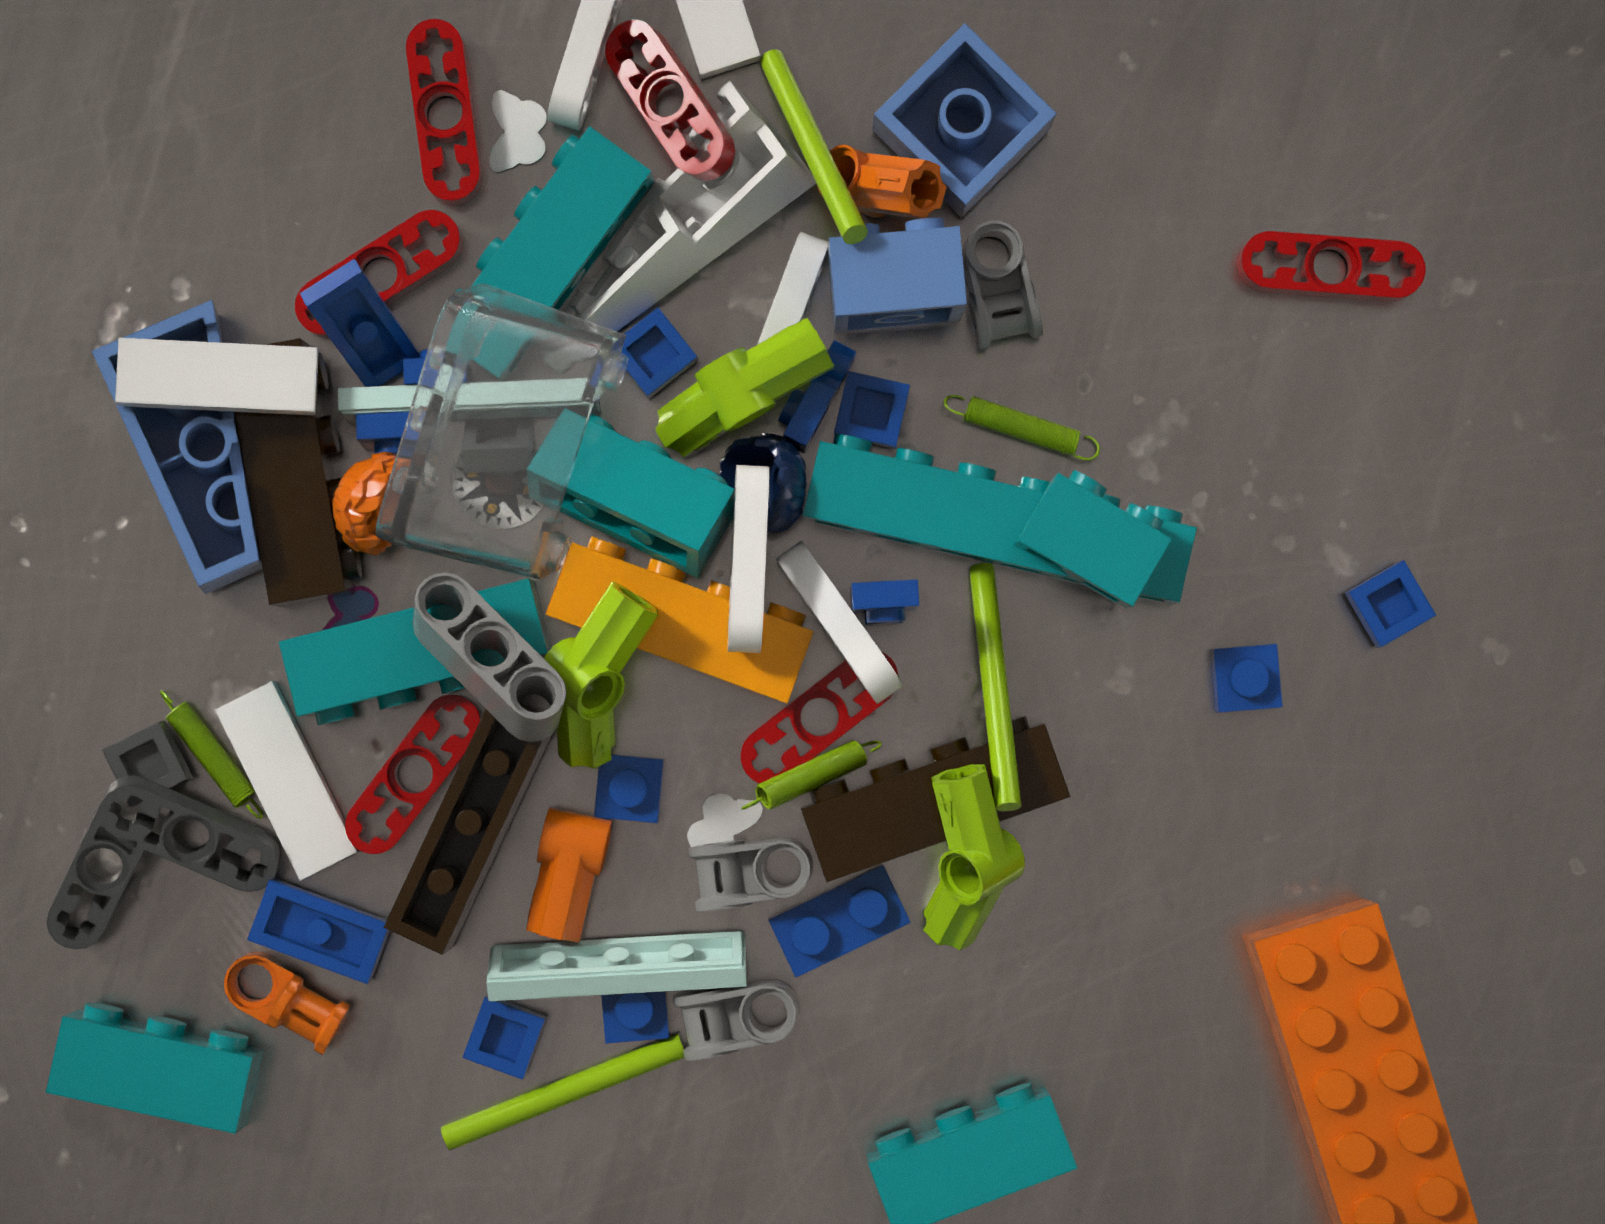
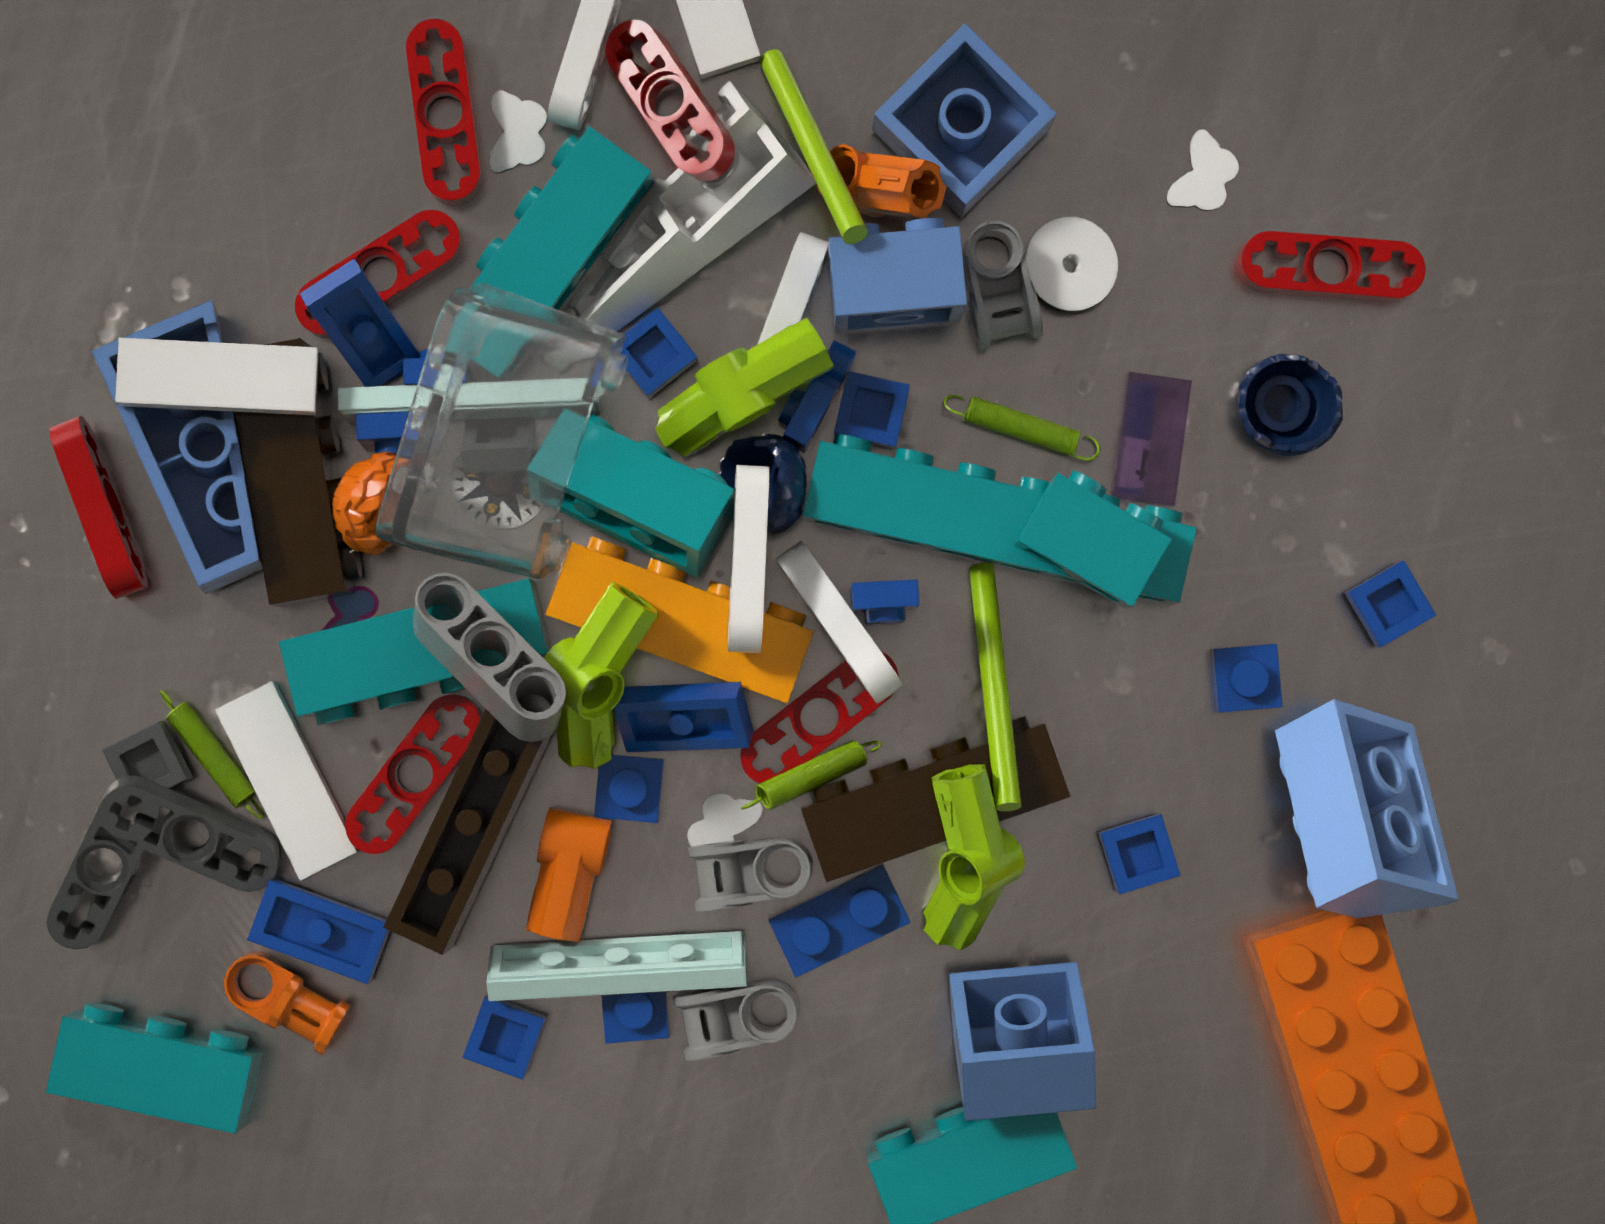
(98, 507): none -> red beam
(563, 1092): lime bar -> none
(684, 717): none -> blue plate
(1022, 1041): none -> medium blue brick
(1071, 263): none -> white piece
(1139, 853): none -> blue plate
(1150, 439): none -> clear purple tile
(1210, 172): none -> white sticker
(1290, 404): none -> dark blue hair
(1364, 812): none -> light blue slope

